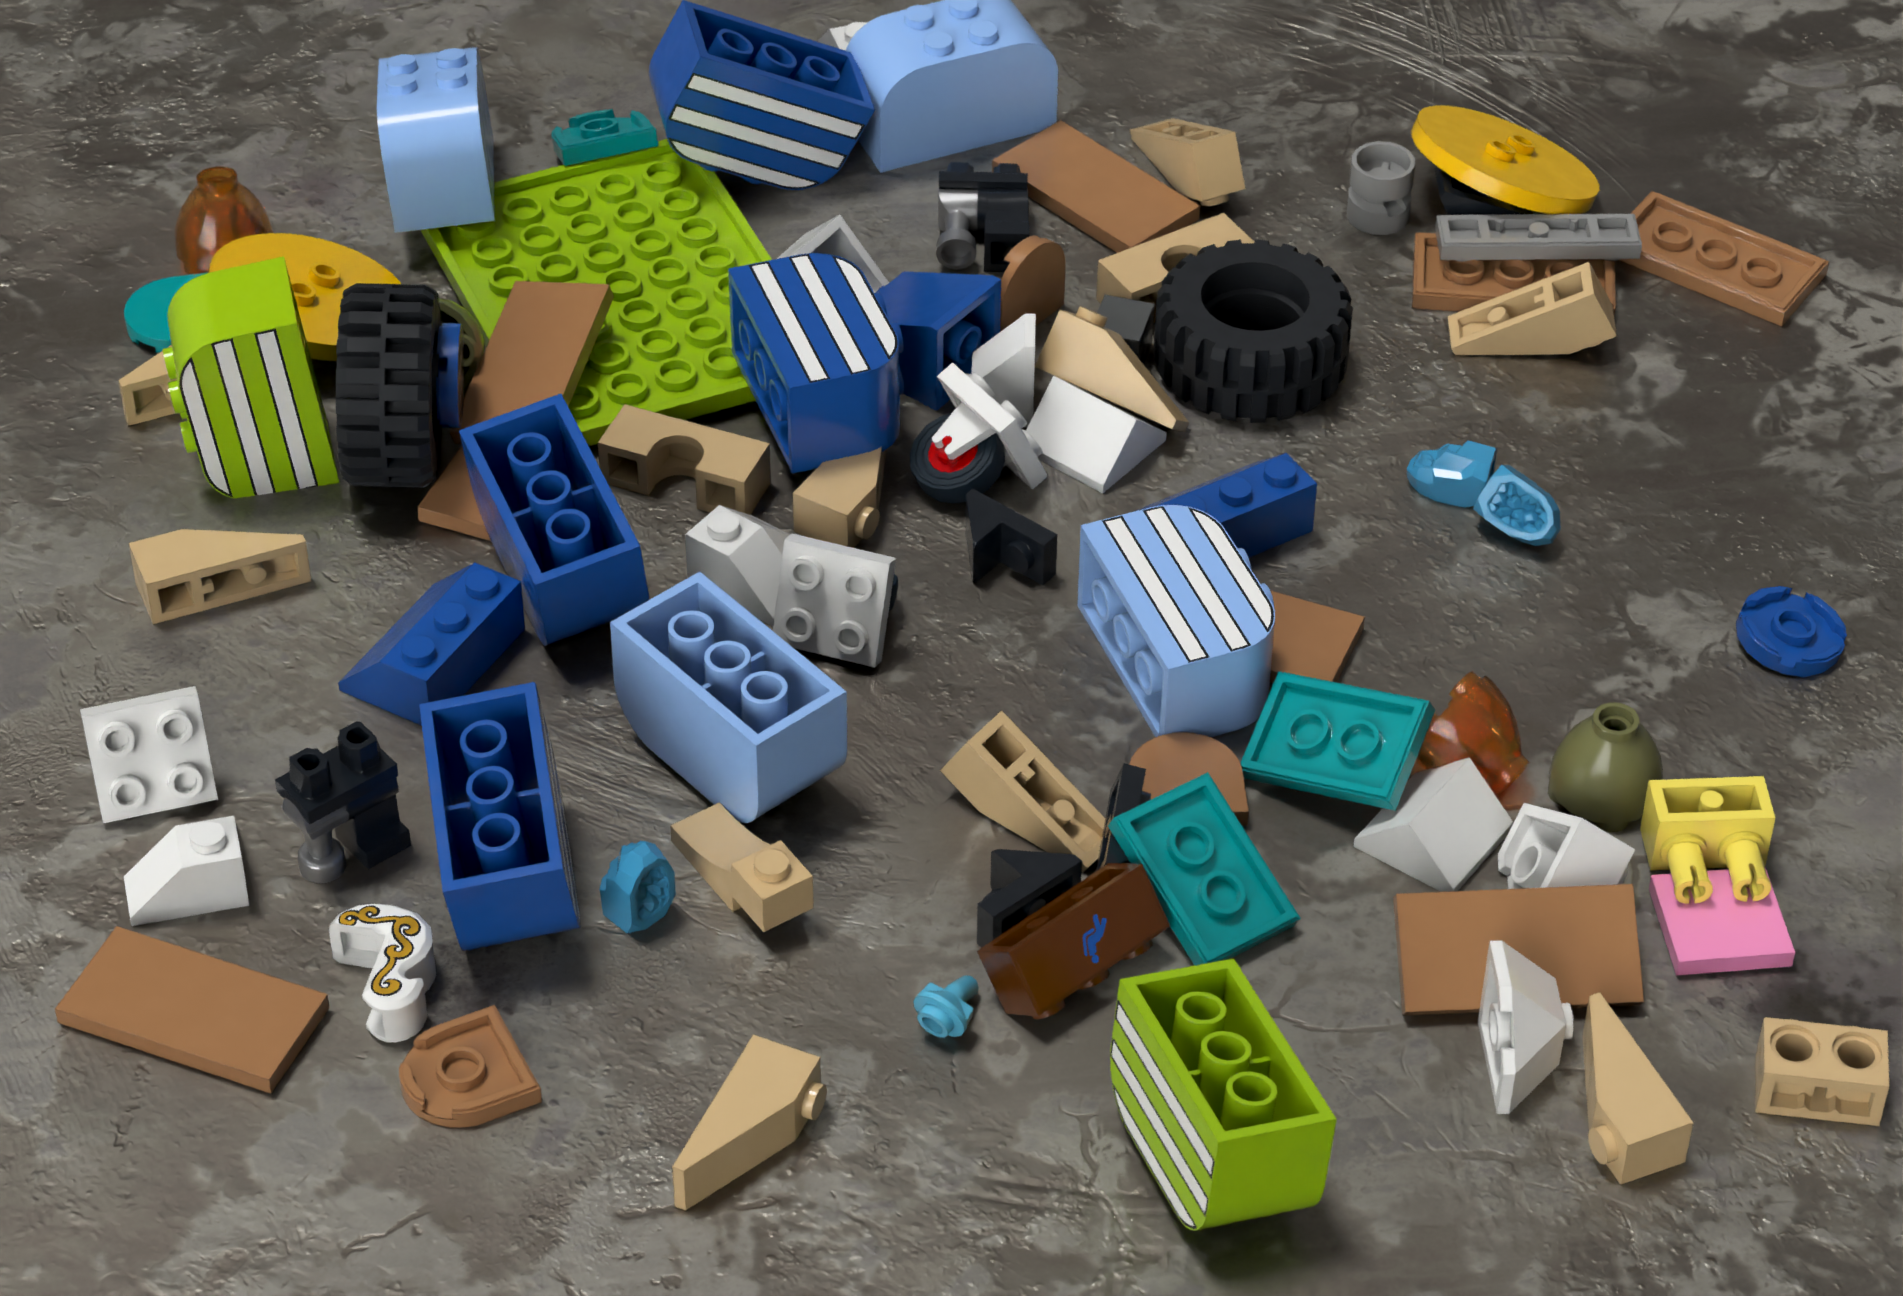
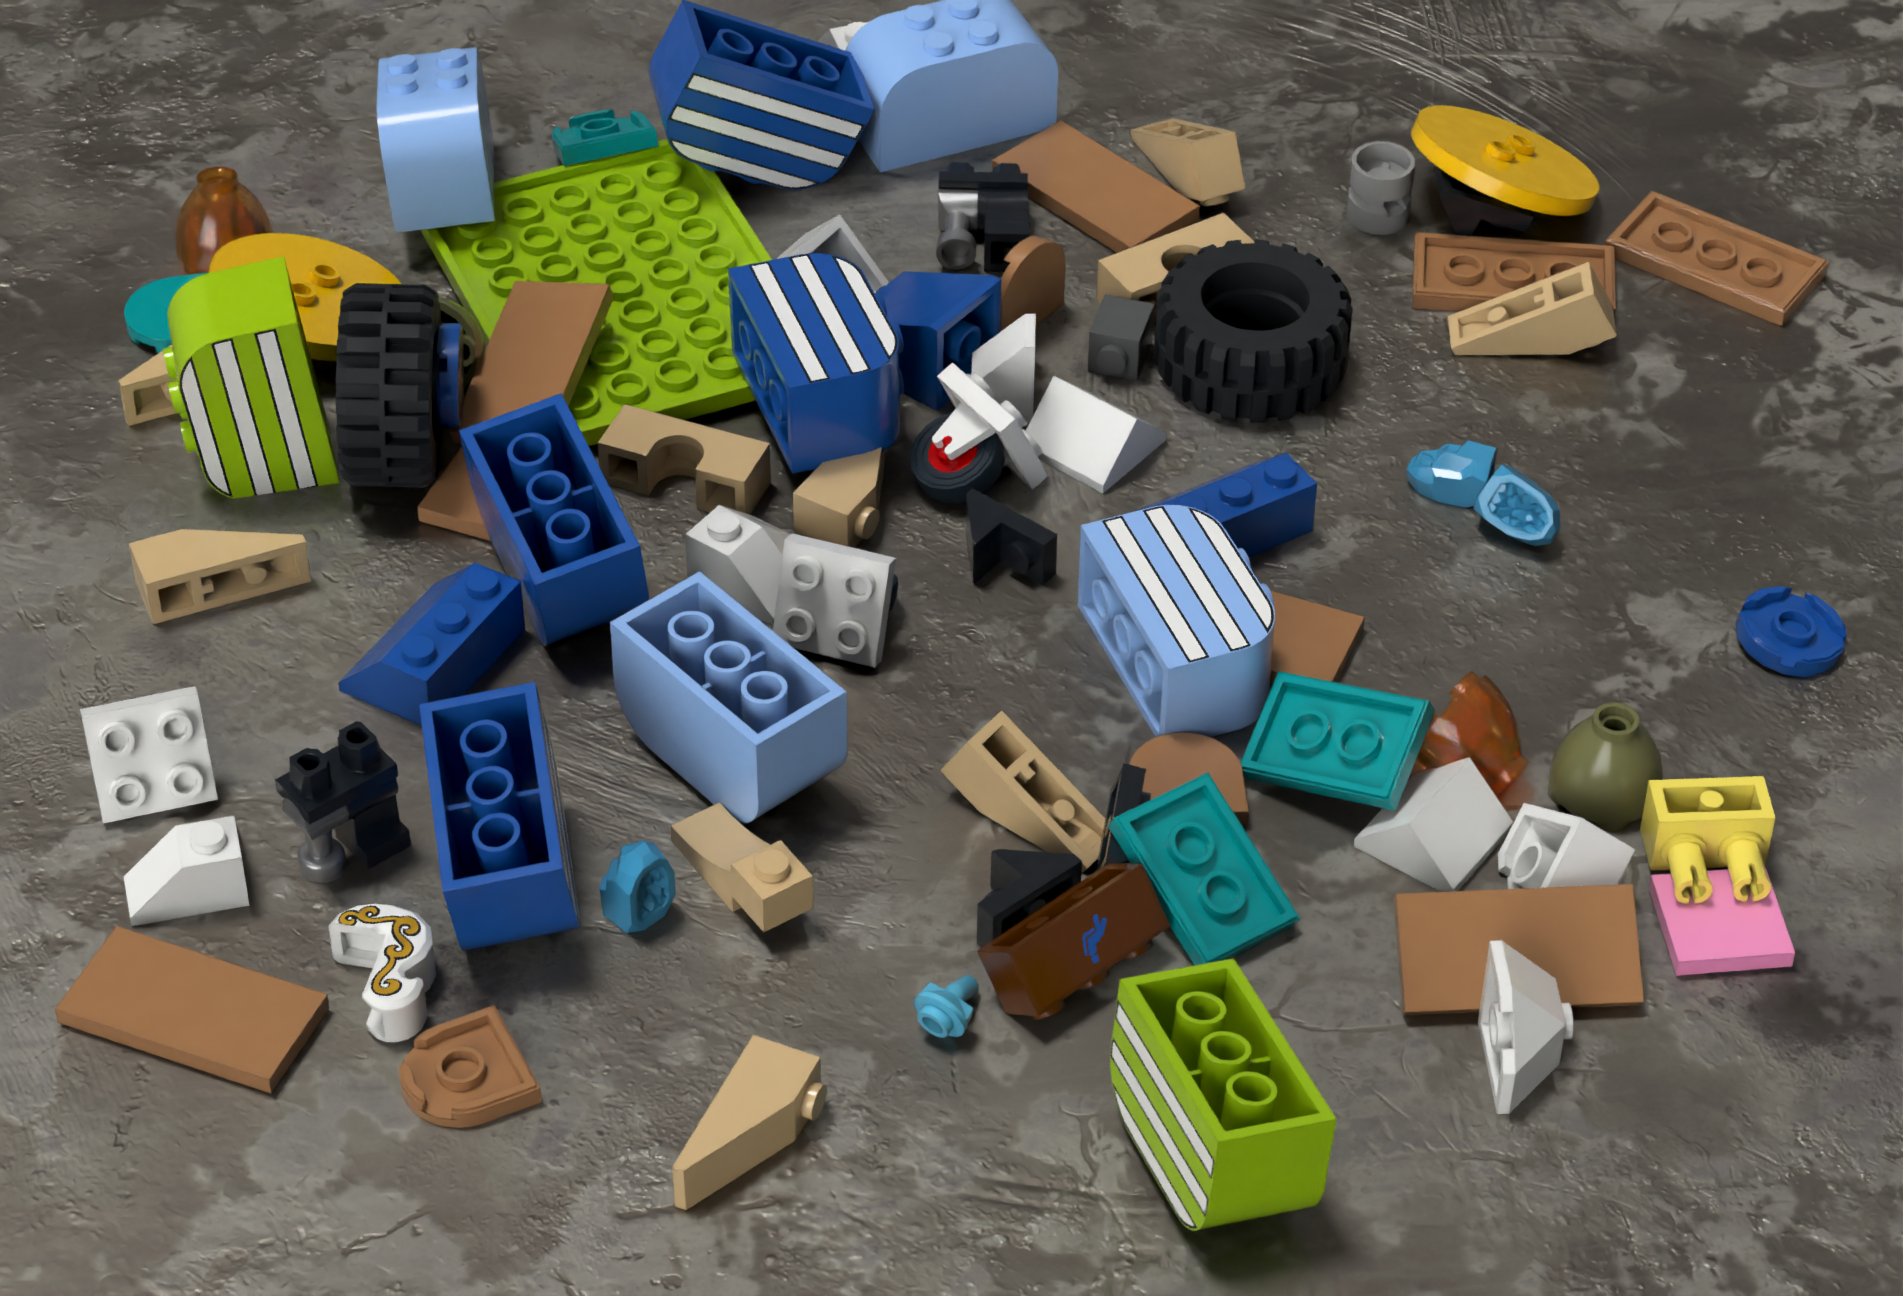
(1104, 364): tan slope -> none
(1538, 237): light grey plate -> none
(1631, 1111): tan slope -> none
(1821, 1071): tan brick -> none

